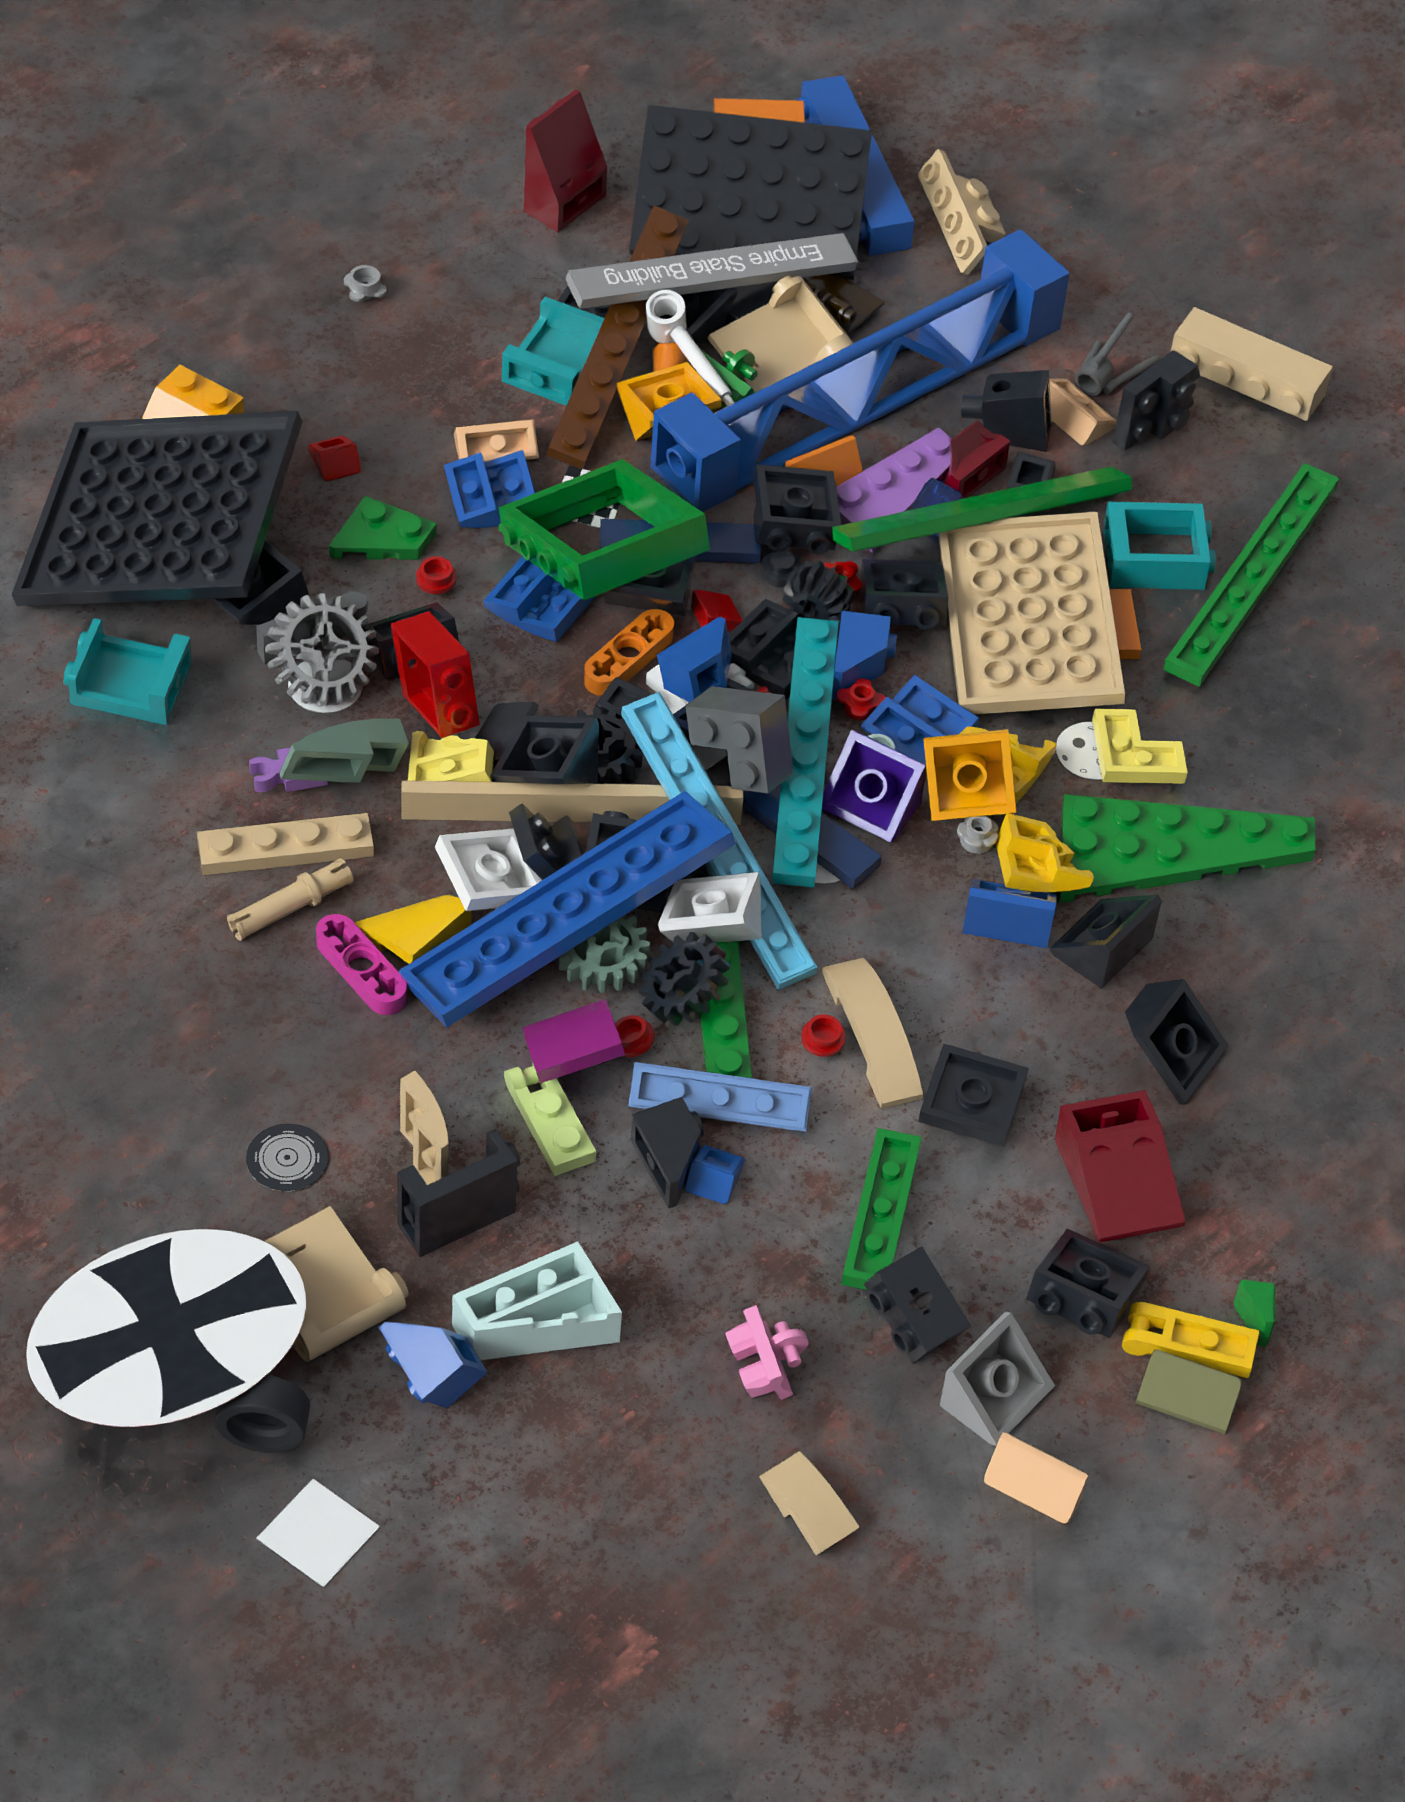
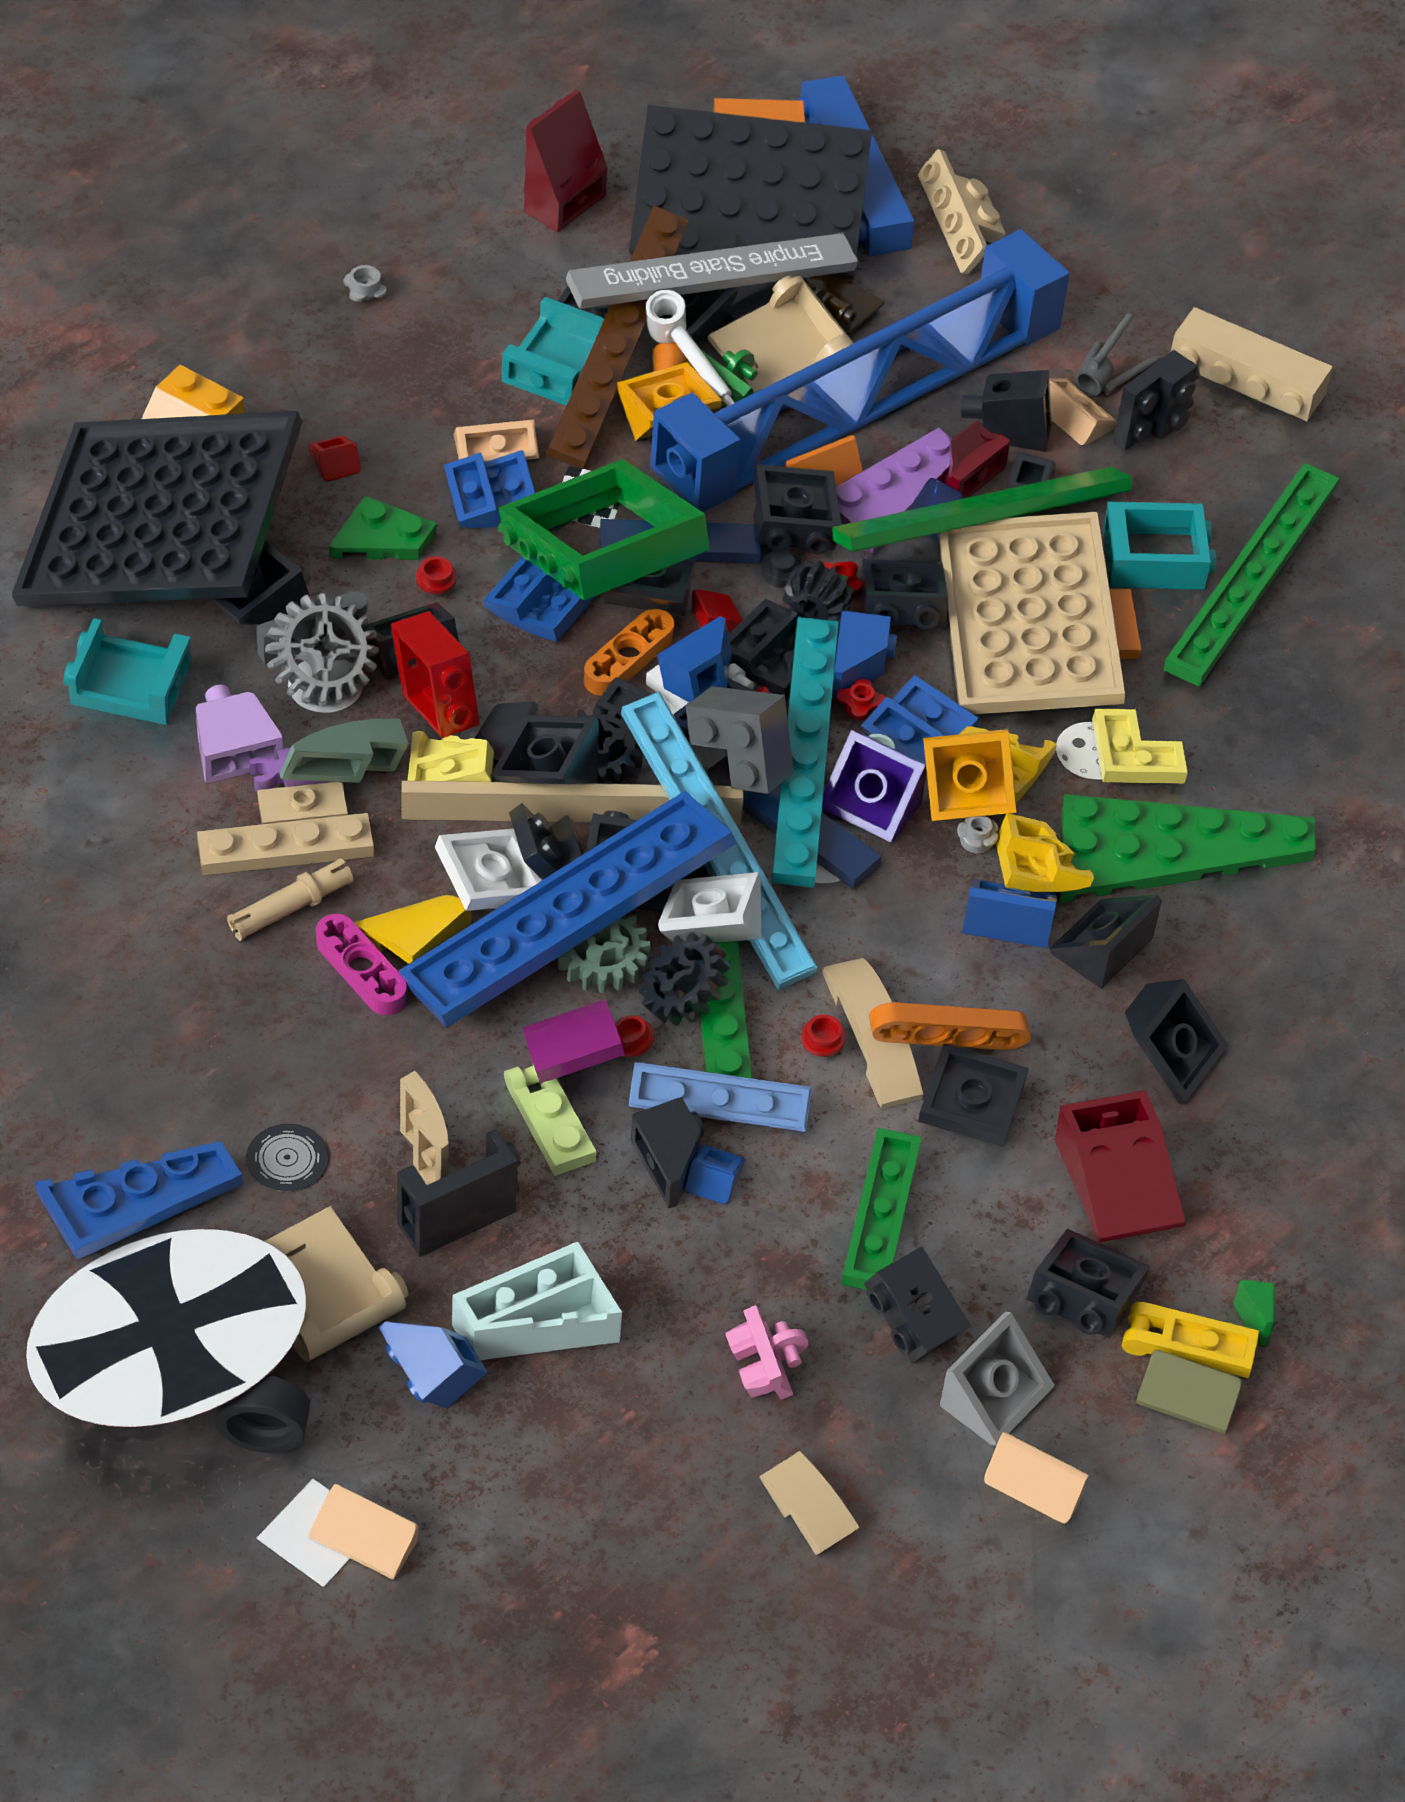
(120, 1202): none -> blue wing
(233, 732): none -> lavender torso
(302, 802): none -> tan plate
(364, 1531): none -> light nougat slope
(949, 1025): none -> orange beam

